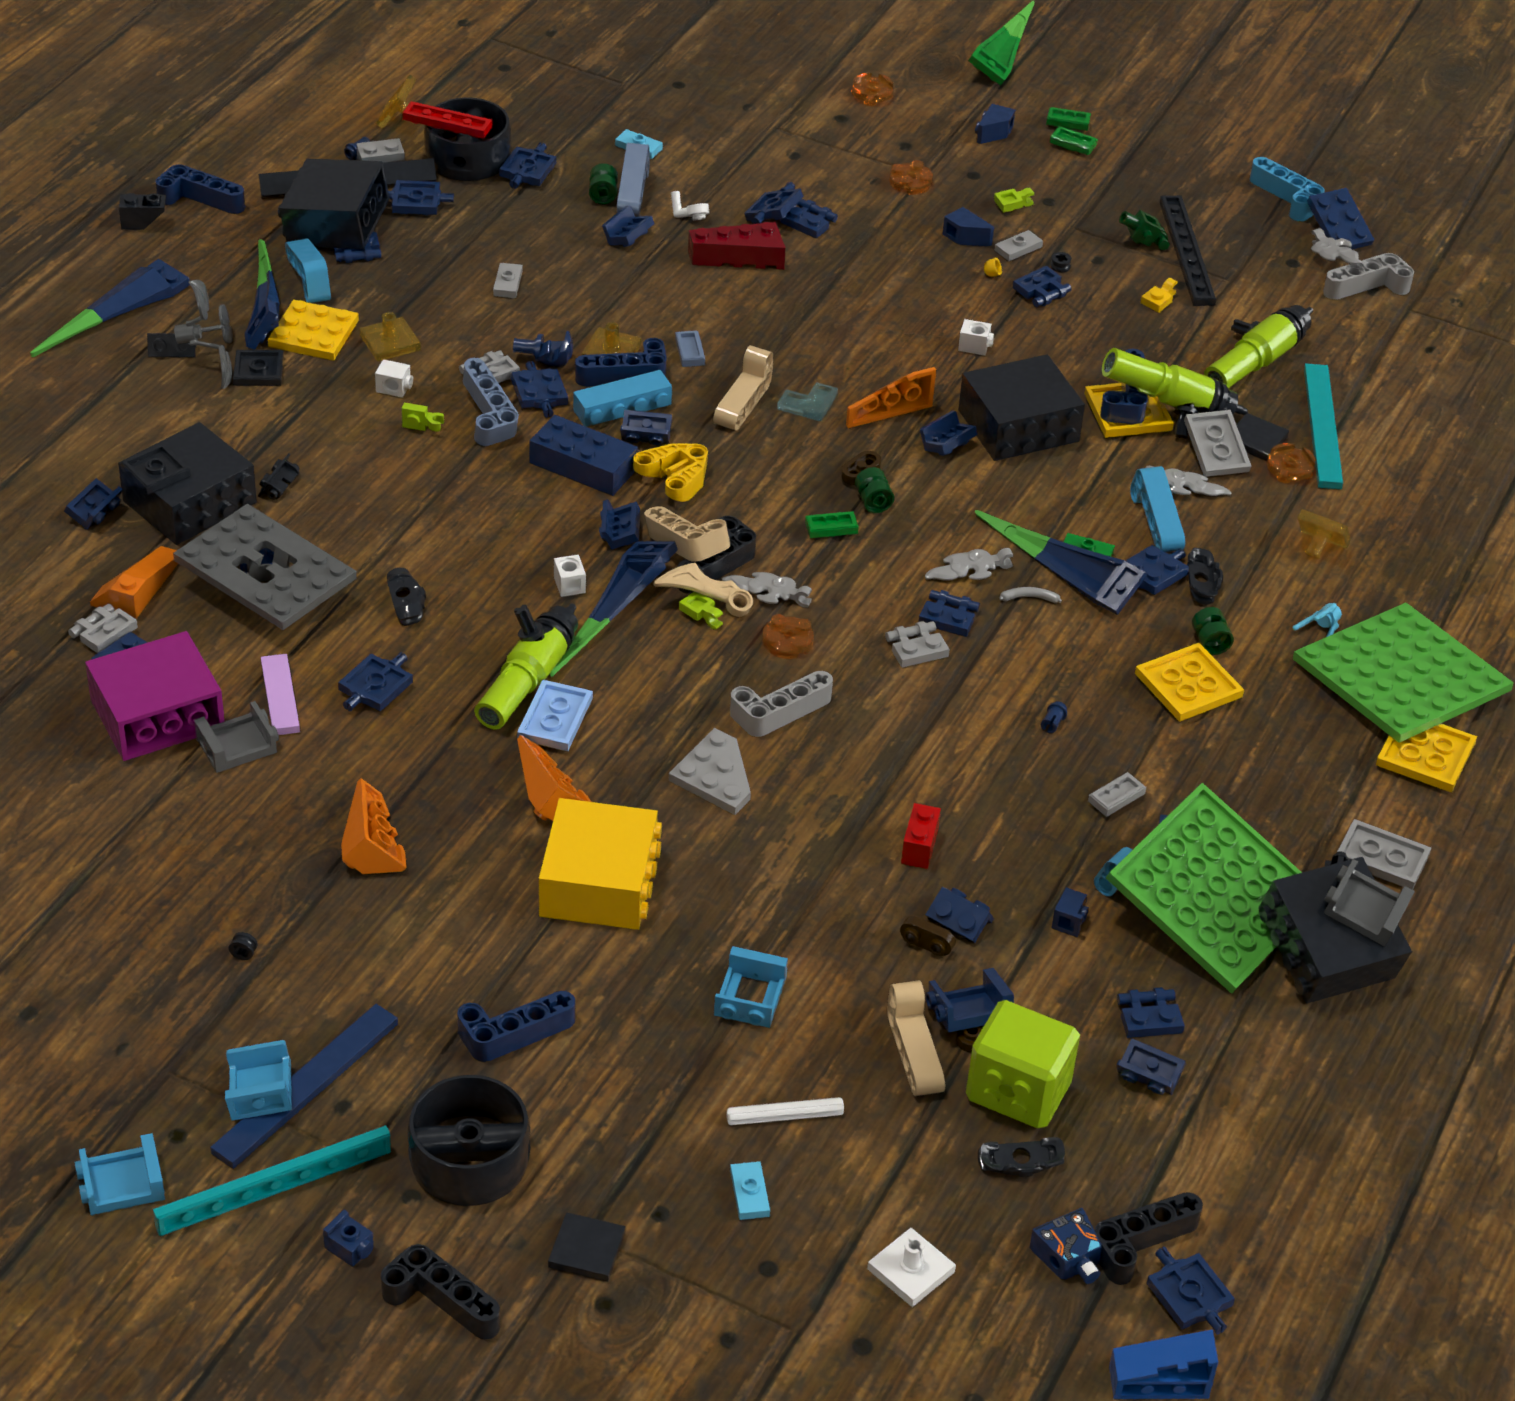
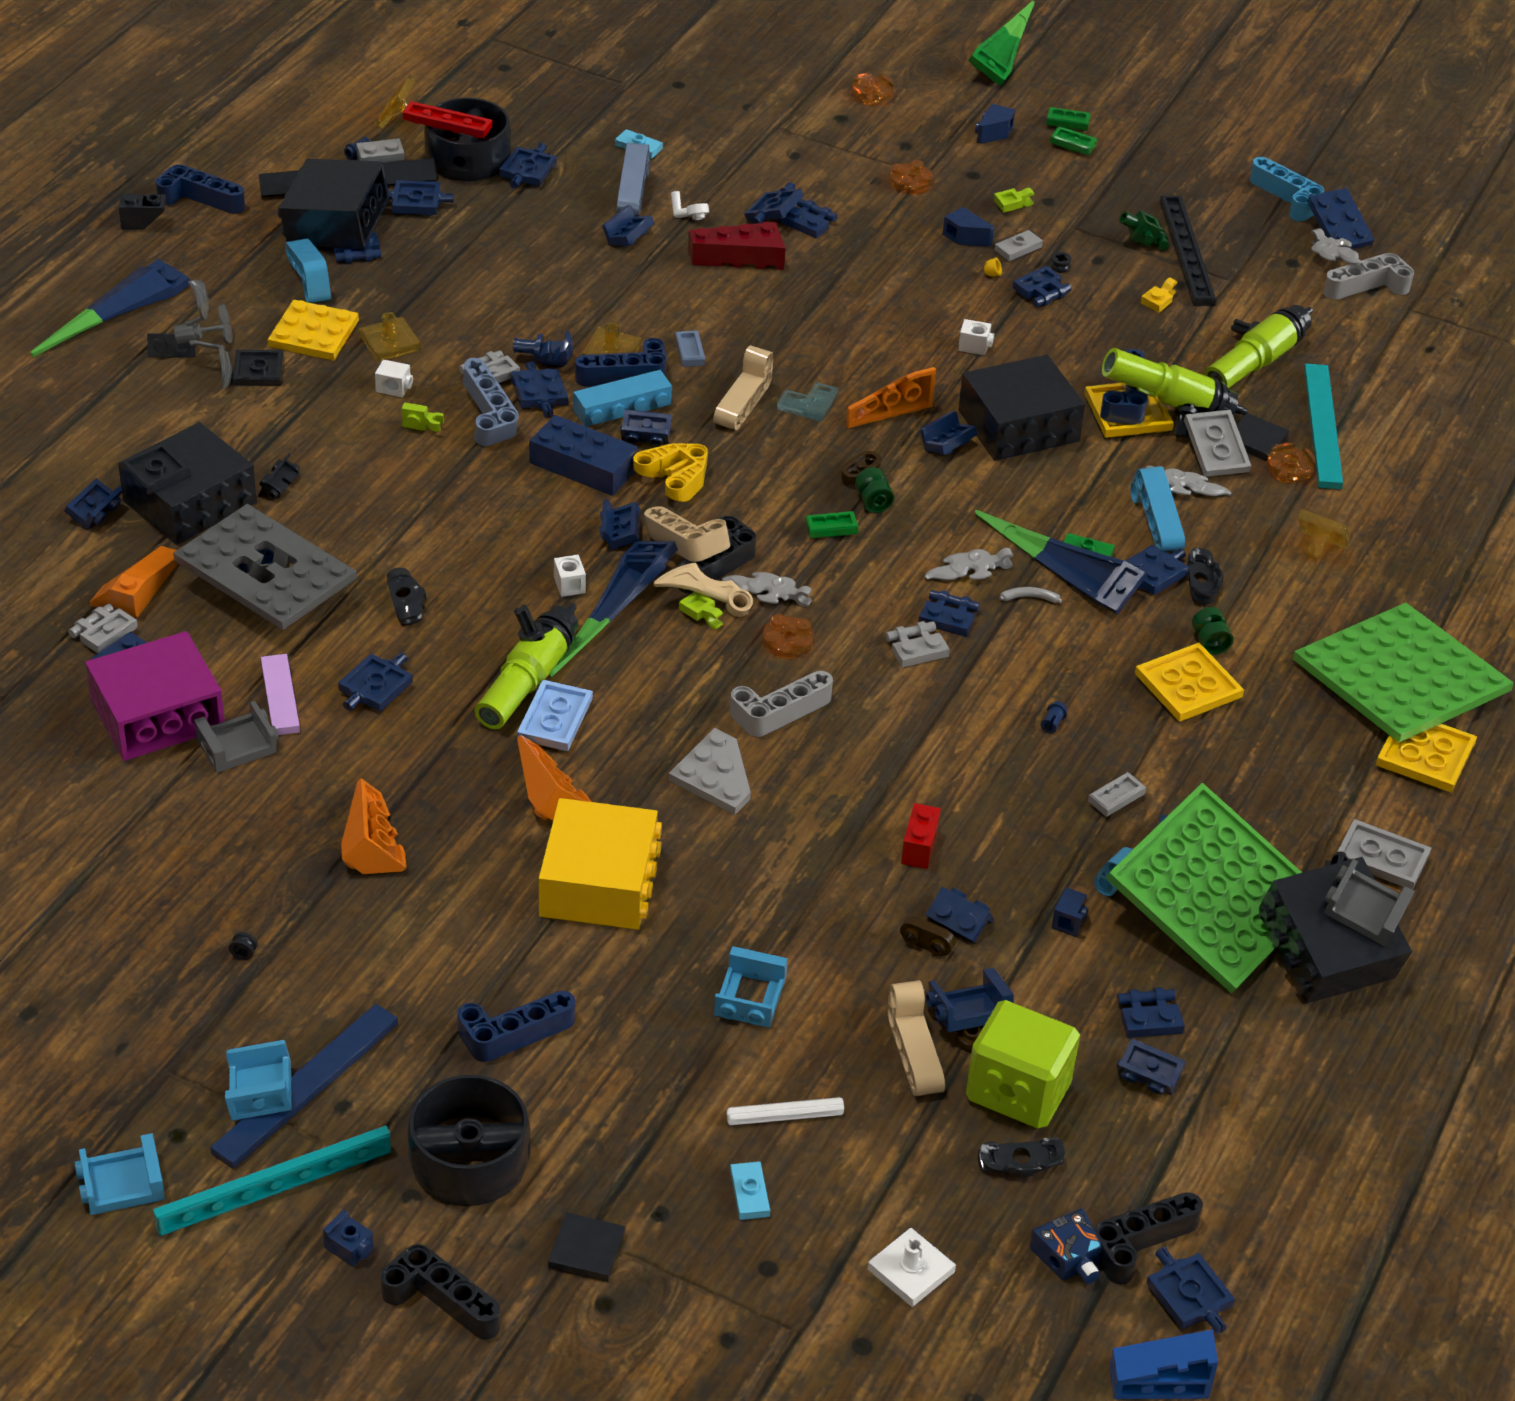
(266, 305): dark blue plate -> none
(507, 280): light grey plate -> none
(603, 183): dark green wheel -> none
(1325, 617): medium azure plant -> none

